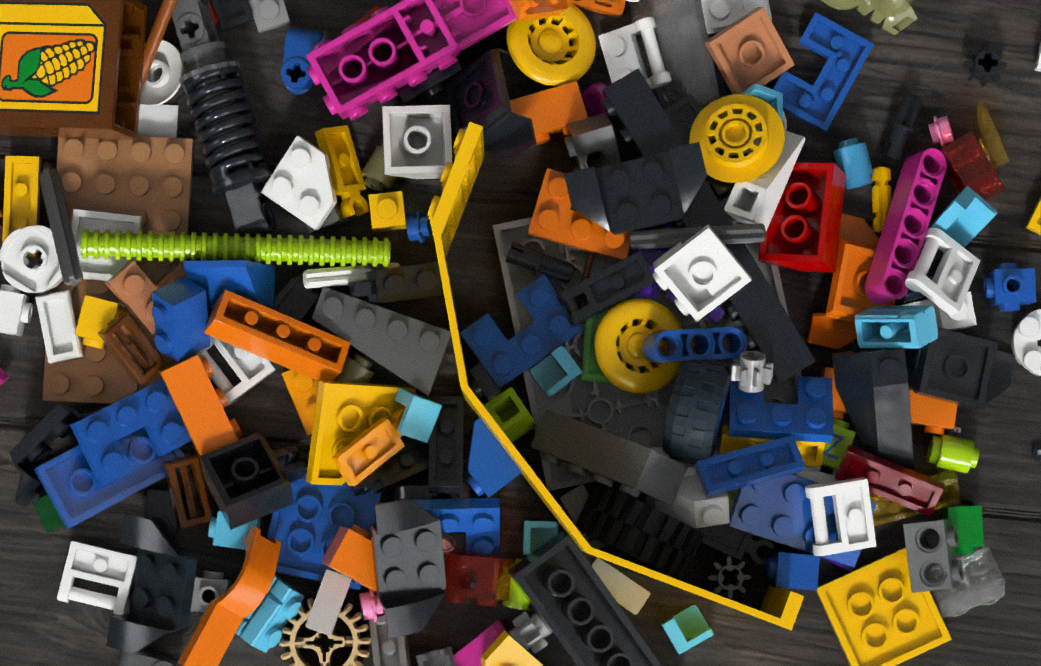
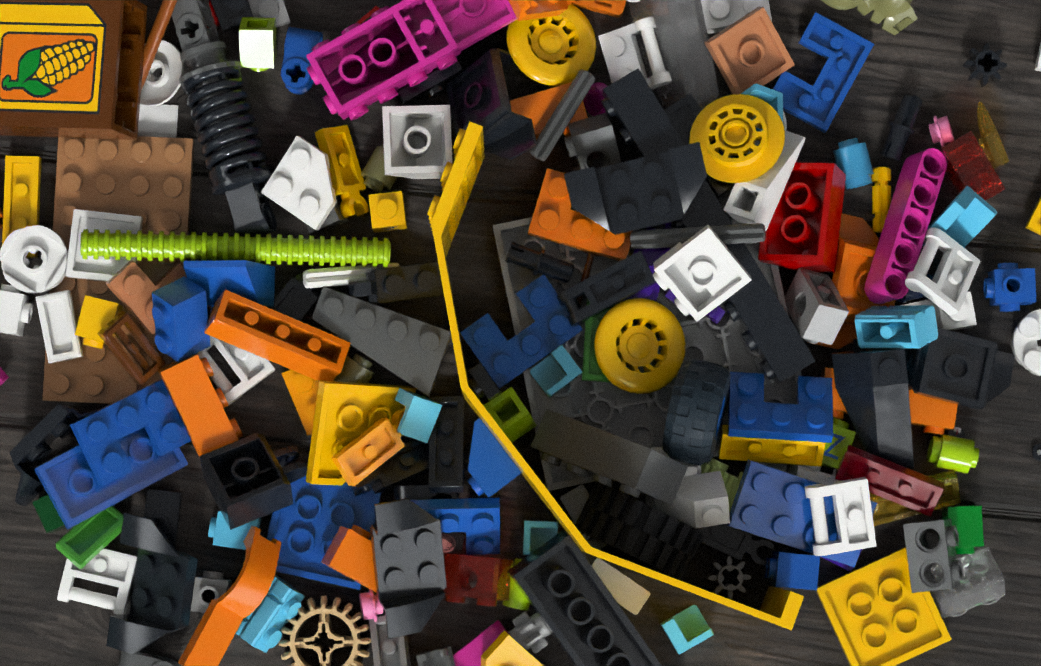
(60, 227): dark grey axle -> none
(90, 536): none -> bright green tile
(180, 463): reddish brown tile -> none
(257, 43): none -> brick
(328, 602): white sticker -> none
(418, 226): blue plate -> none
(562, 115): none -> dark grey axle
(709, 344): blue beam -> none
(749, 466): blue plate -> none
(751, 371): light grey gear -> none
(815, 306): none -> light grey brick

